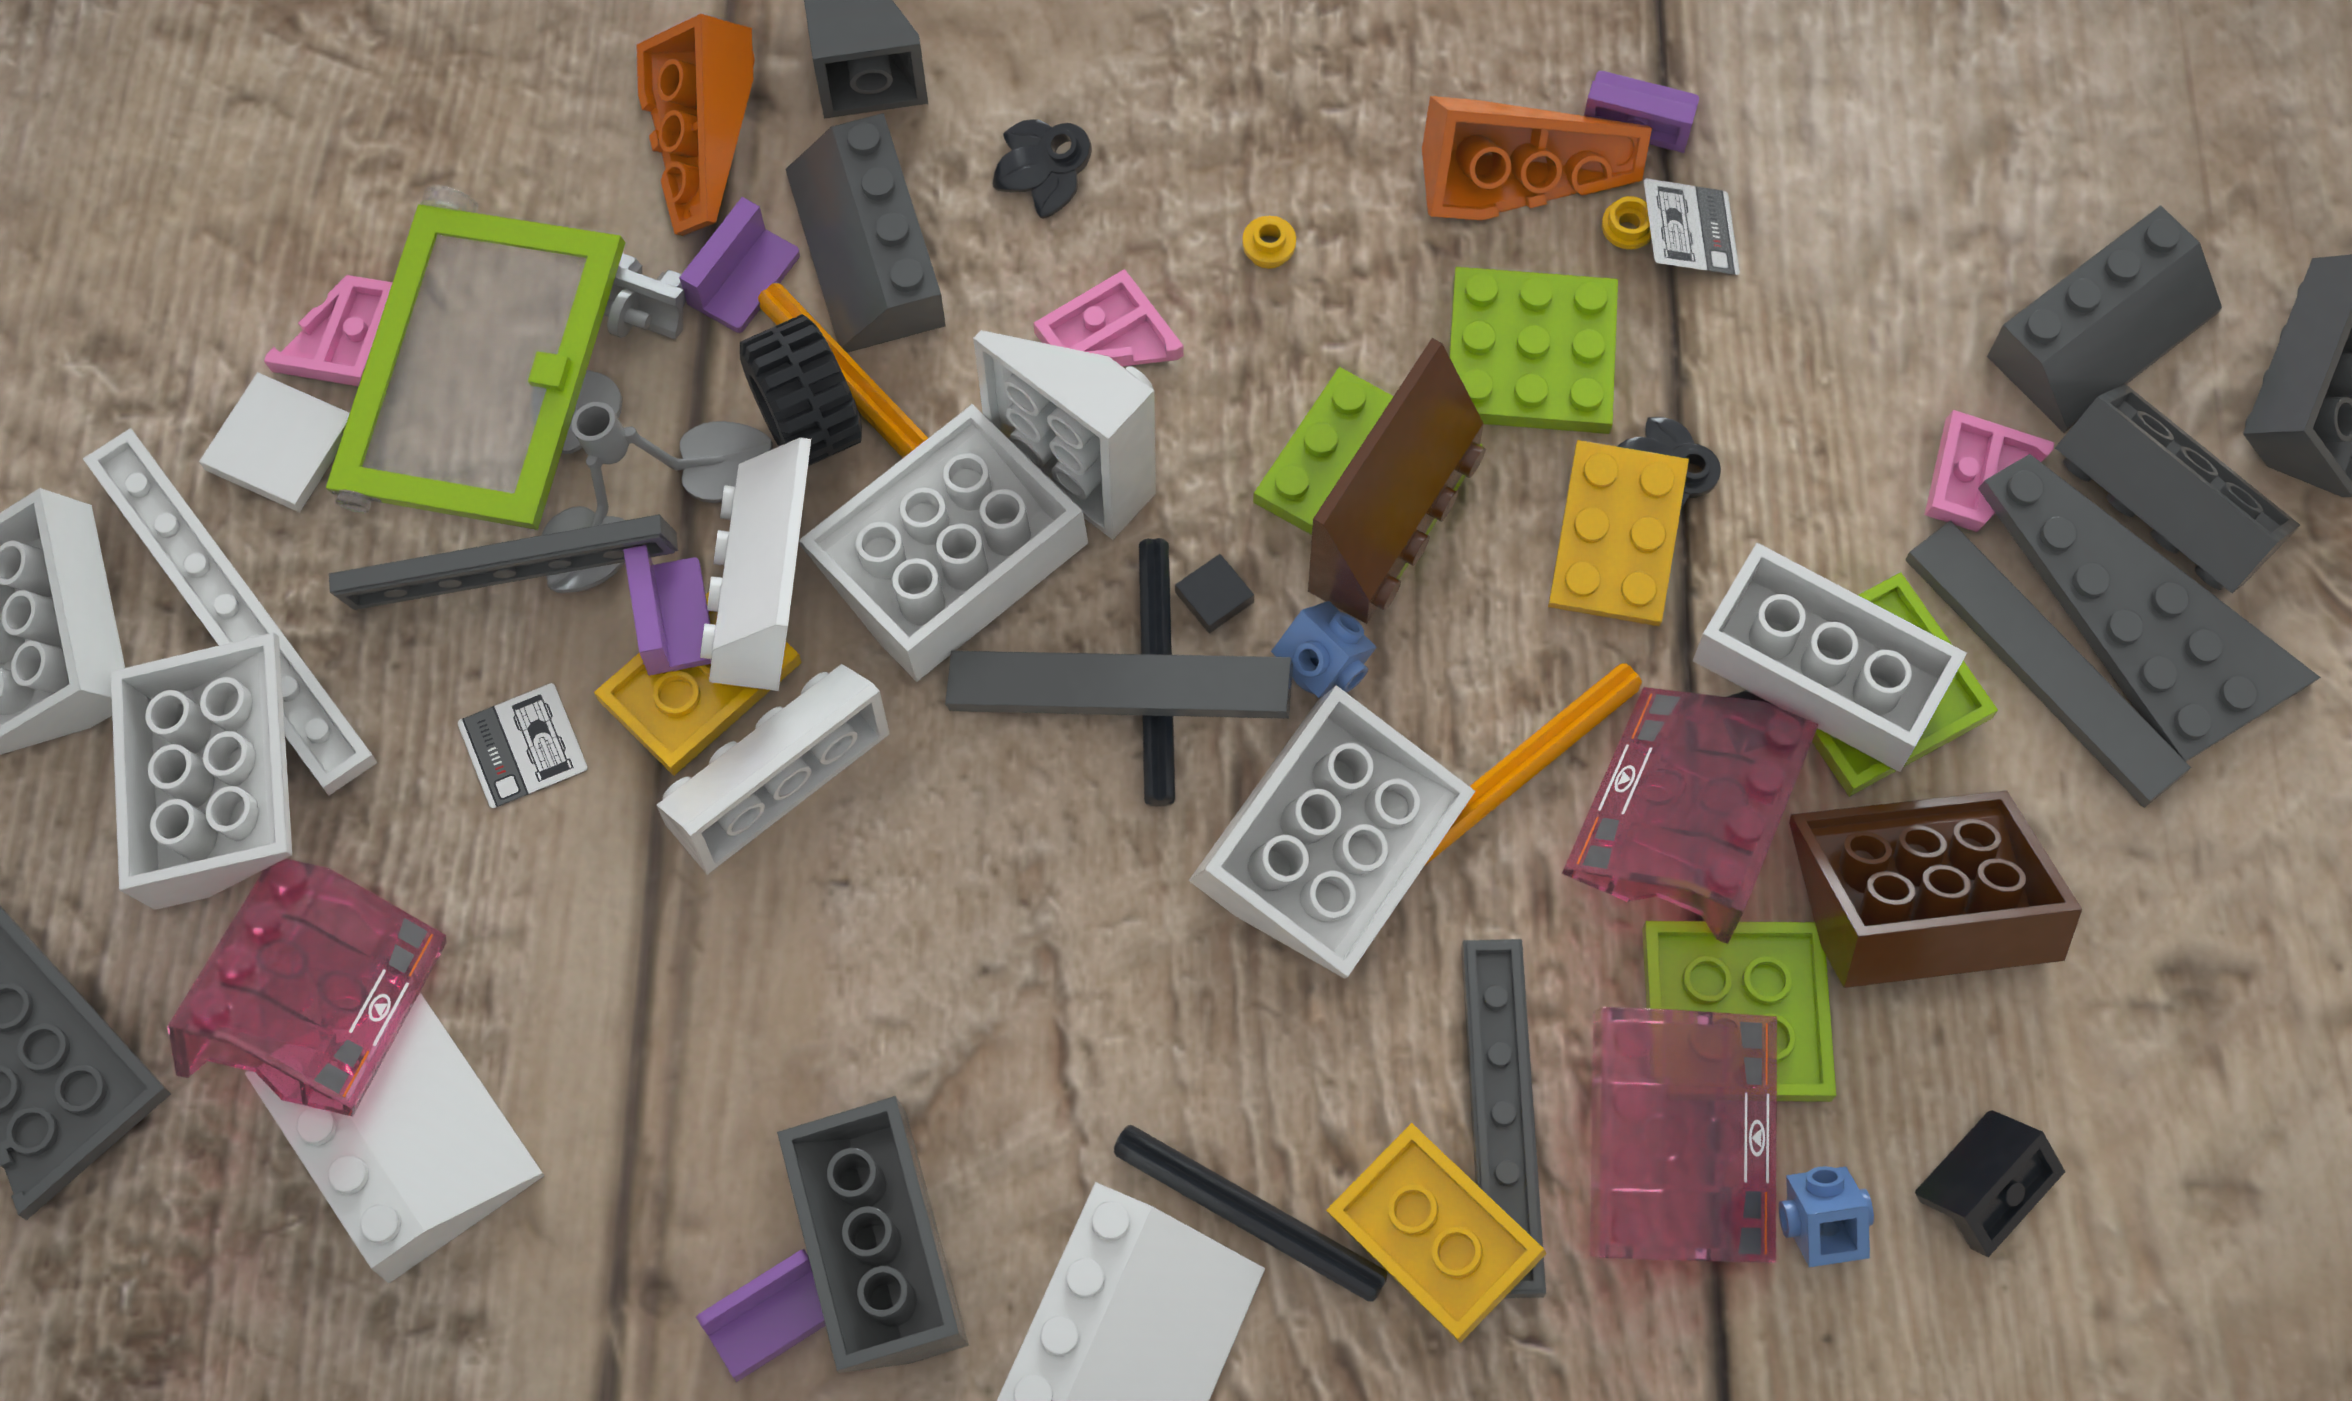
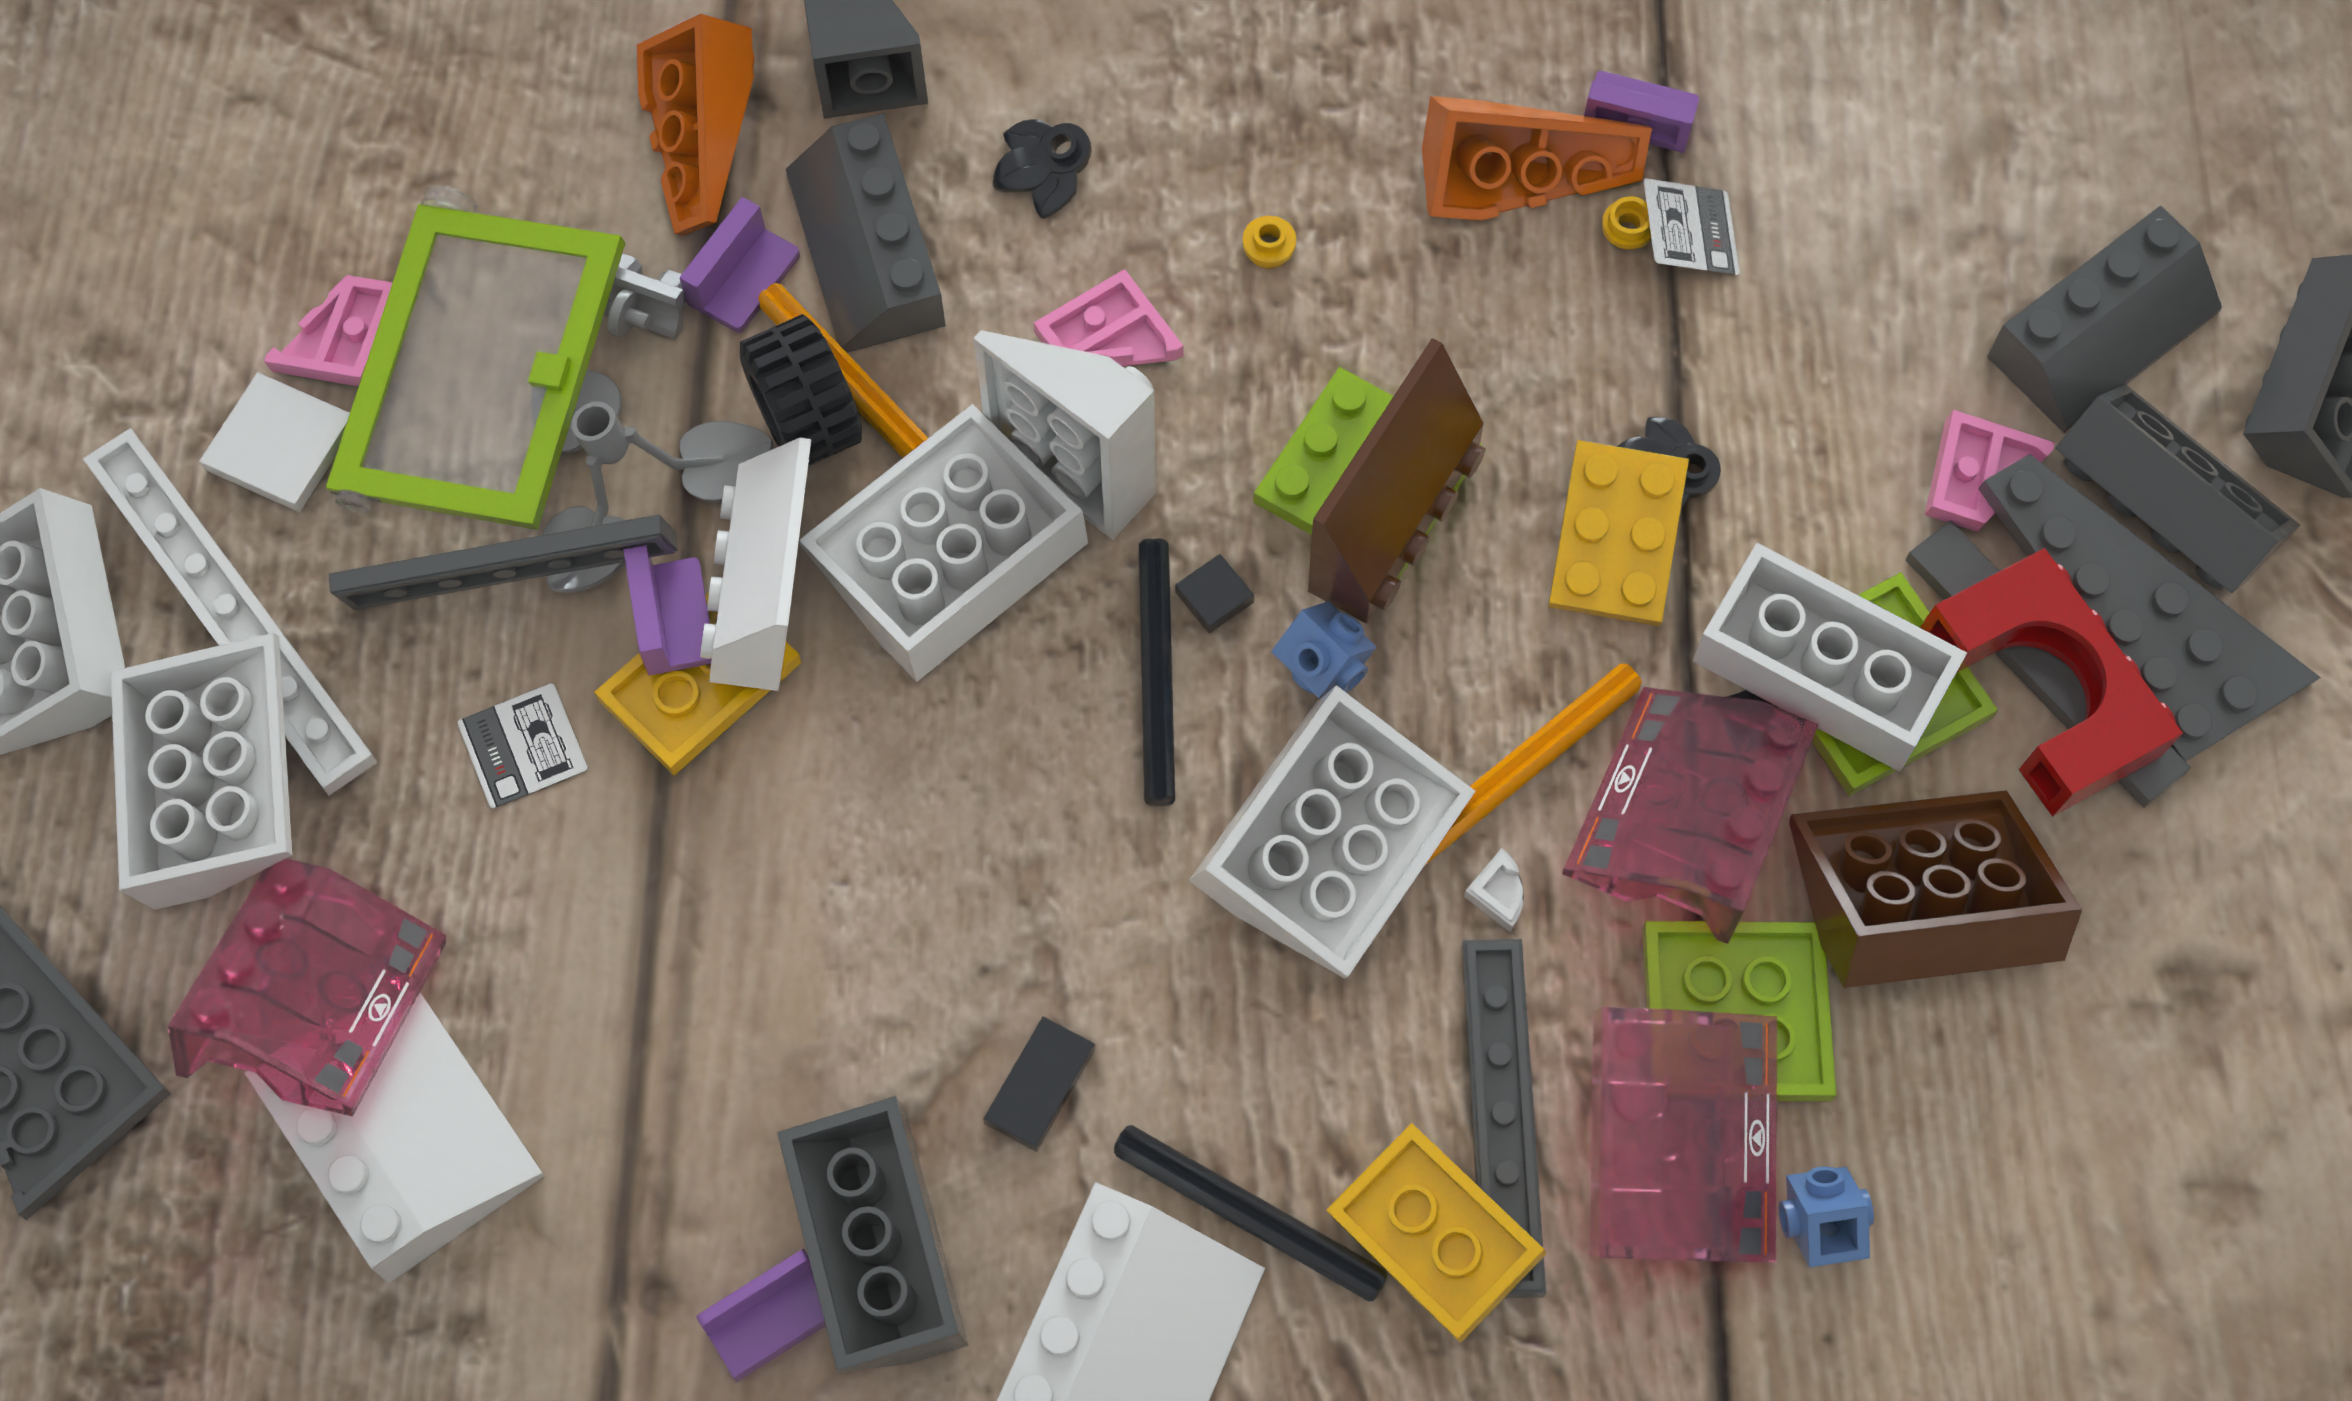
(774, 766): white slope -> none
(1039, 1084): none -> black tile
(1120, 684): dark grey tile -> none
(1498, 891): none -> white tile
(1536, 347): lime plate -> none
(1992, 1179): black panel -> none
(2041, 609): none -> red arch

